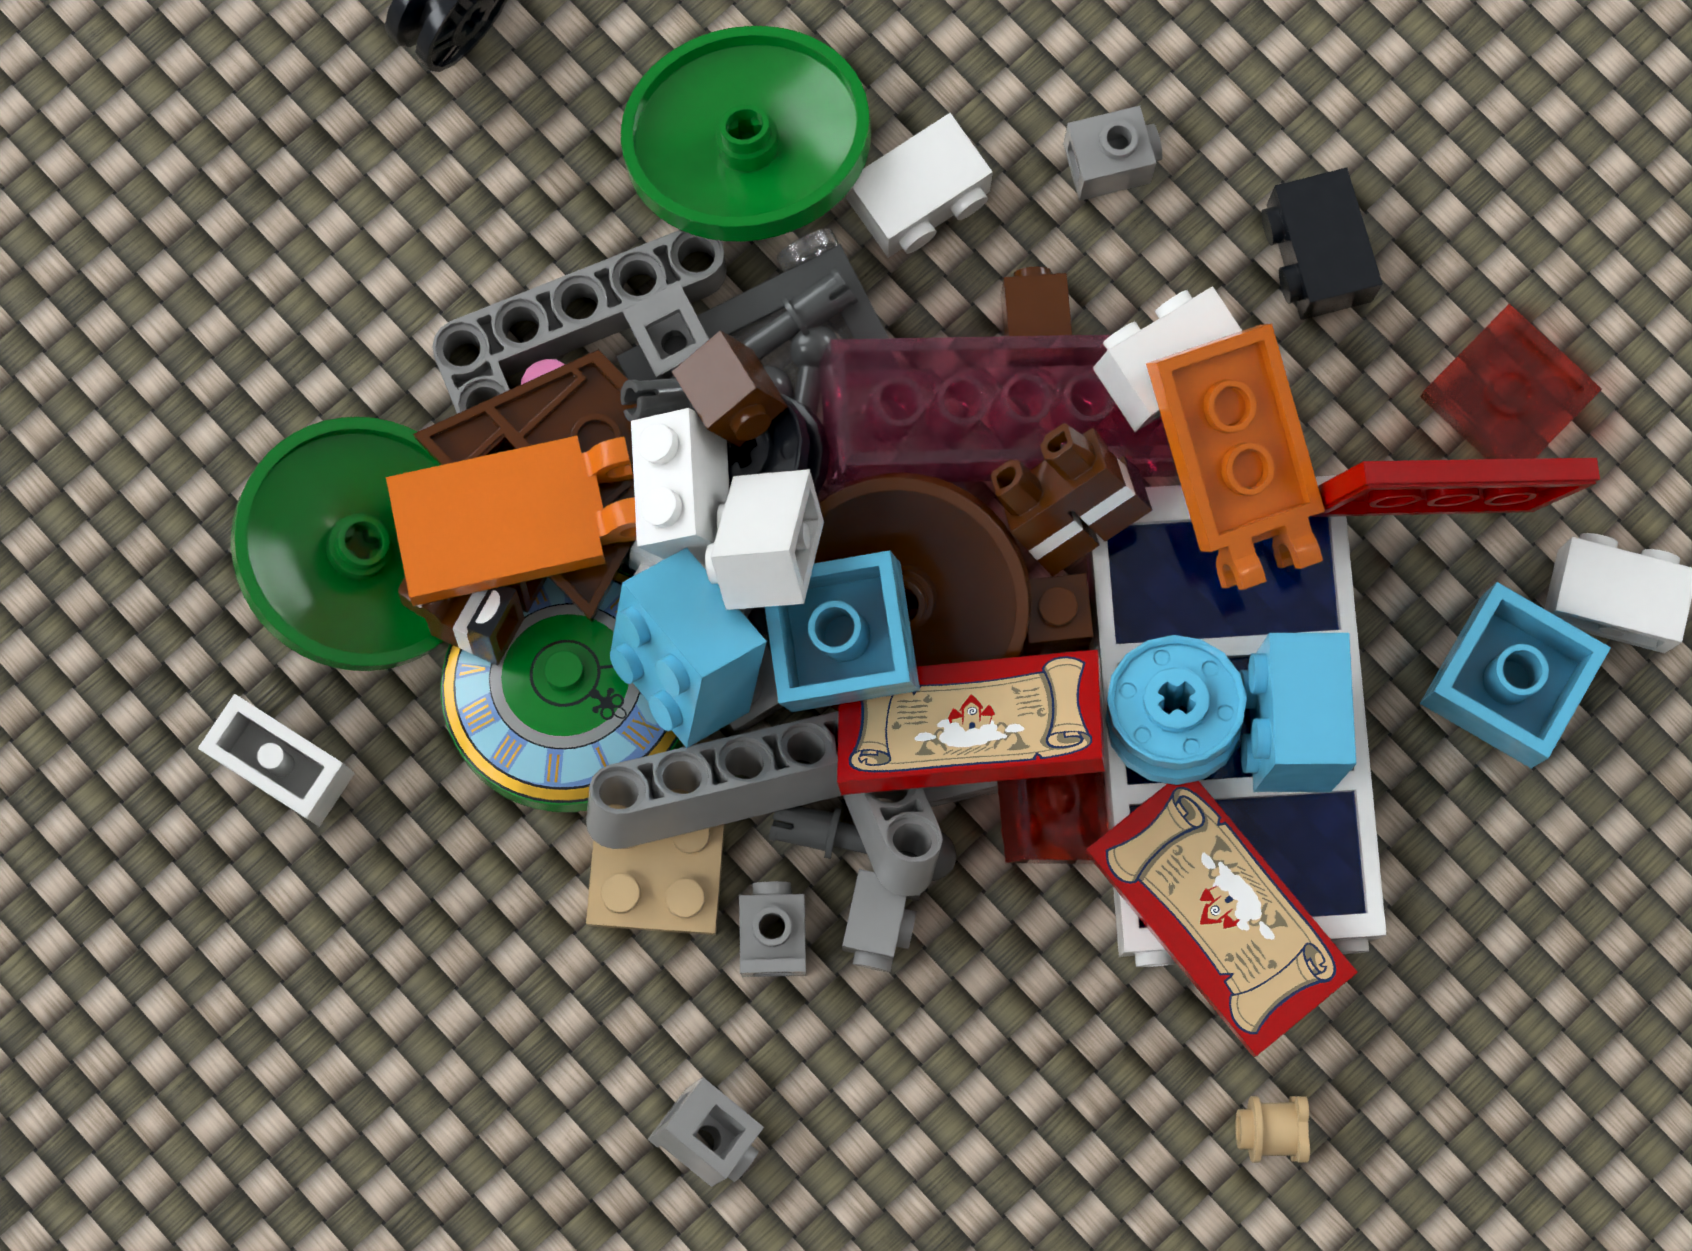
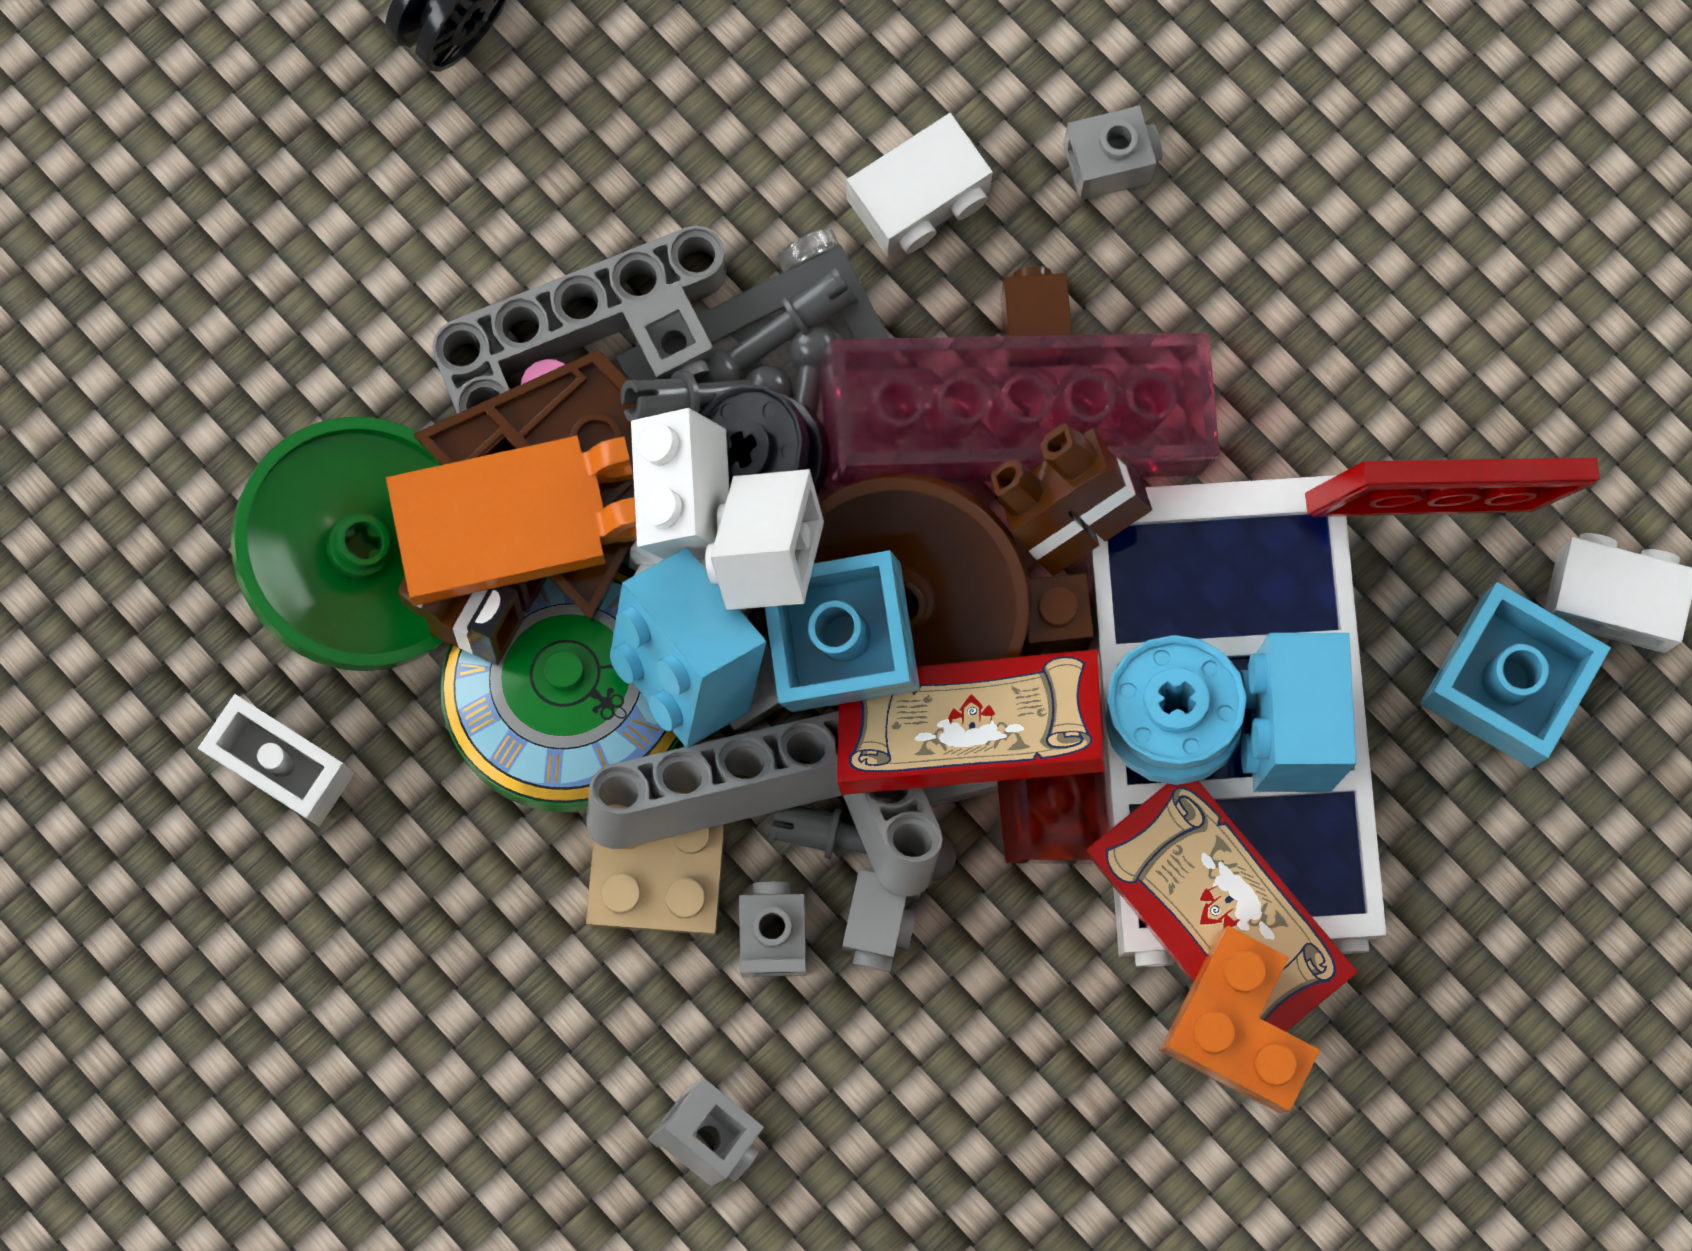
(730, 389): brick -> none
(746, 133): green dish -> none
(1181, 326): white brick -> none
(1222, 1030): none -> orange brick
(1239, 452): orange tile -> none
(1274, 1129): tan brick -> none
(1321, 244): black brick -> none
(1510, 390): clear red plate -> none

